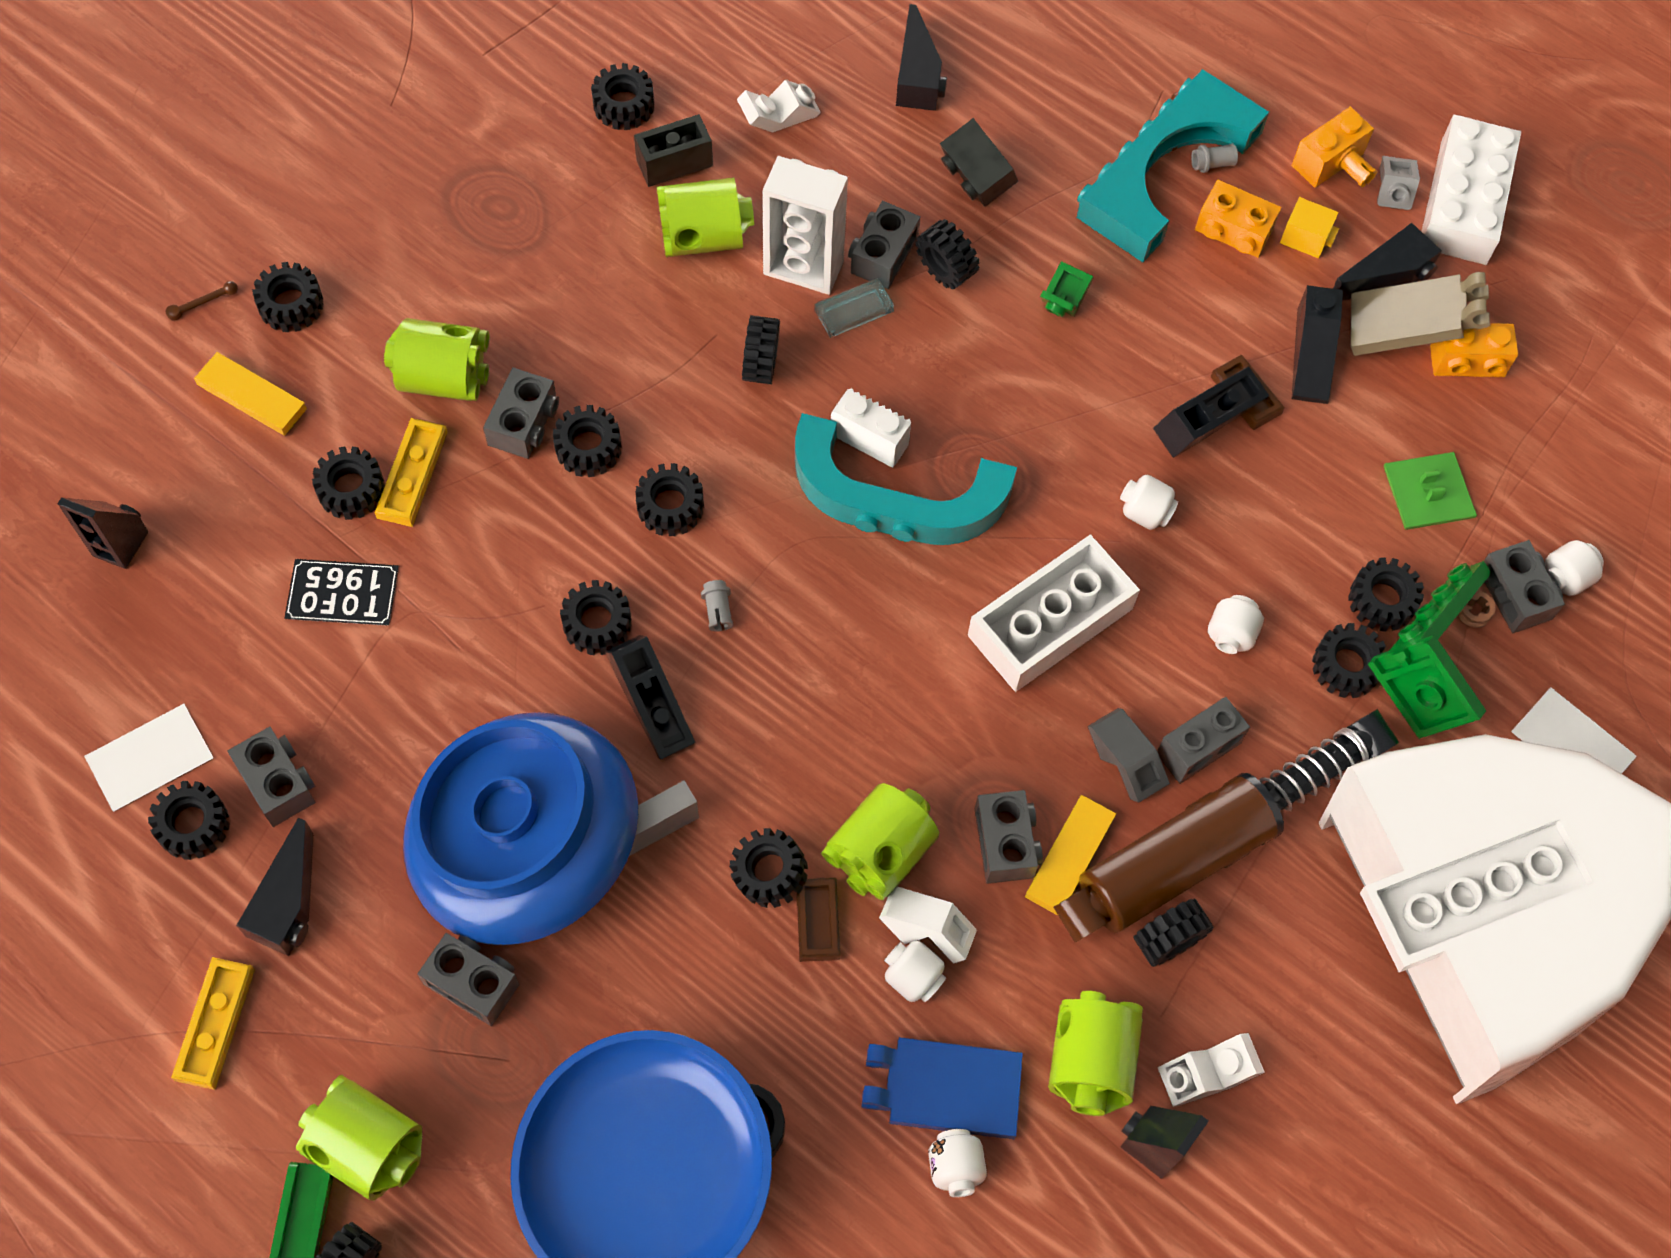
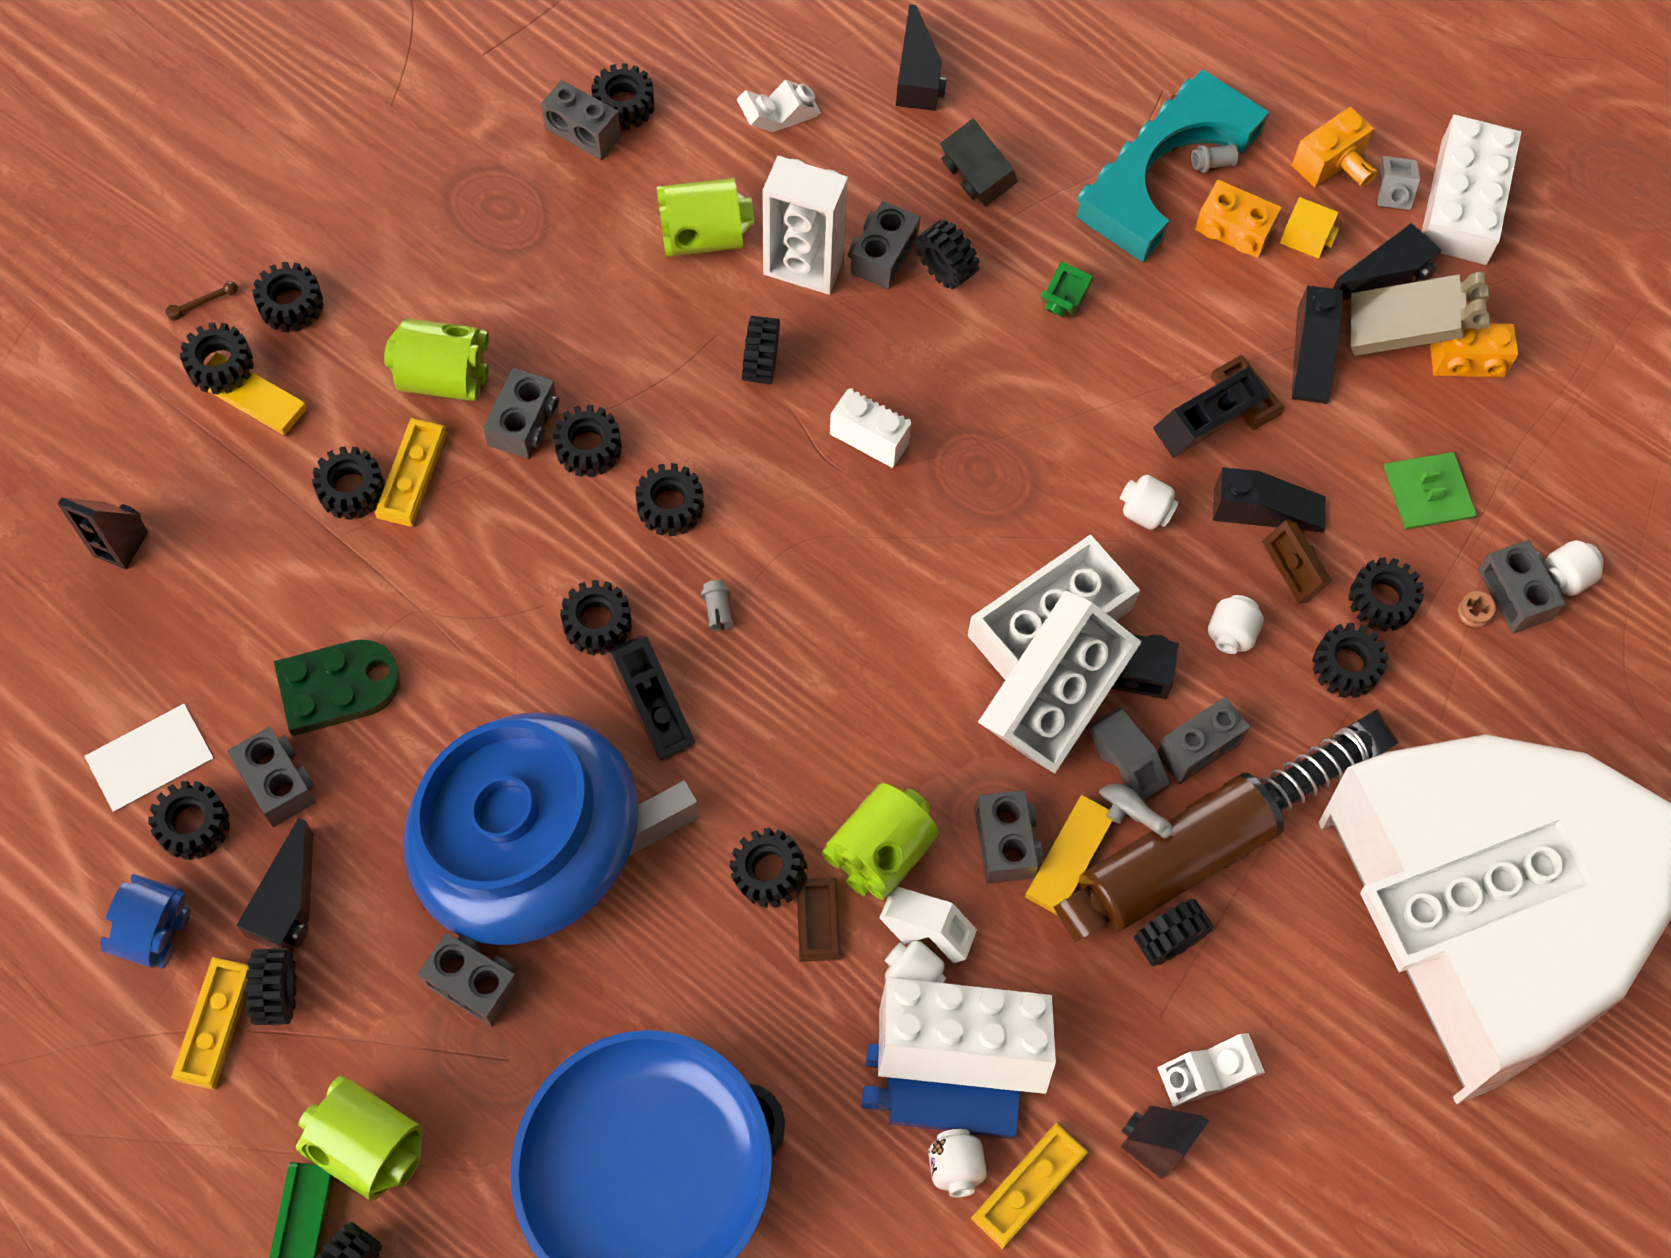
(145, 921): none -> blue brick
(212, 341): none -> black tyre
(271, 986): none -> black tyre
(335, 685): none -> dark green plate
(341, 592): black sticker -> none
(581, 119): none -> dark grey brick
(673, 150): pearl dark grey brick -> none
(854, 307): clear light blue tile -> none
(892, 511): teal arch -> none
(966, 1035): none -> white brick
(1029, 1185): none -> yellow tile
(1060, 681): none -> white brick
(1096, 1053): lime cylinder -> none
(1128, 802): none -> light grey piece
(1150, 668): none -> black brick
(1265, 501): none -> black slope
(1297, 561): none -> reddish brown plate
(1418, 668): green bracket -> none
(1561, 725): white sticker -> none

